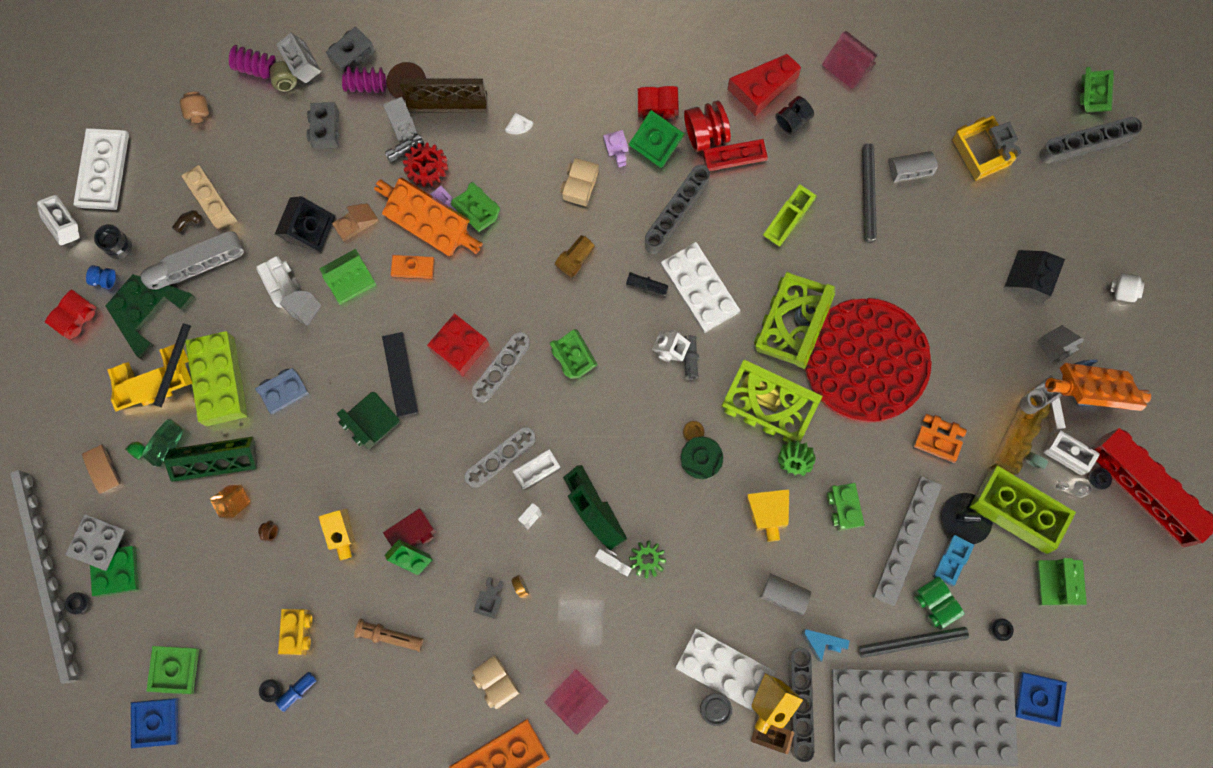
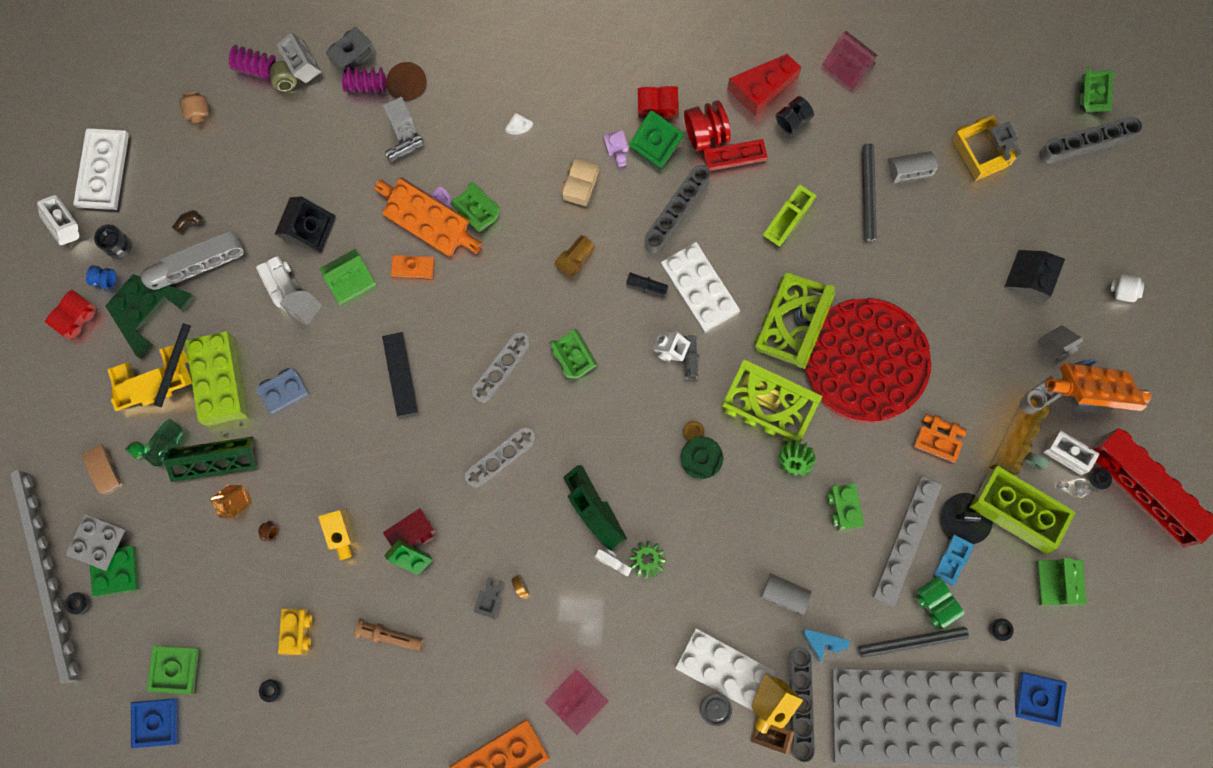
(209, 198): tan brick -> none
(295, 691): blue axle -> none
(327, 125): dark grey brick -> none
(357, 220): medium nougat slope -> none
(368, 420): dark green bracket -> none
(422, 157): red gear -> none
(444, 96): dark brown fence -> none
(458, 344): red brick -> none
(495, 682): tan brick -> none
(529, 517): white tile -> none
(536, 469): white plate -> none
(769, 512): yellow torso -> none
(1055, 417): white tile -> none

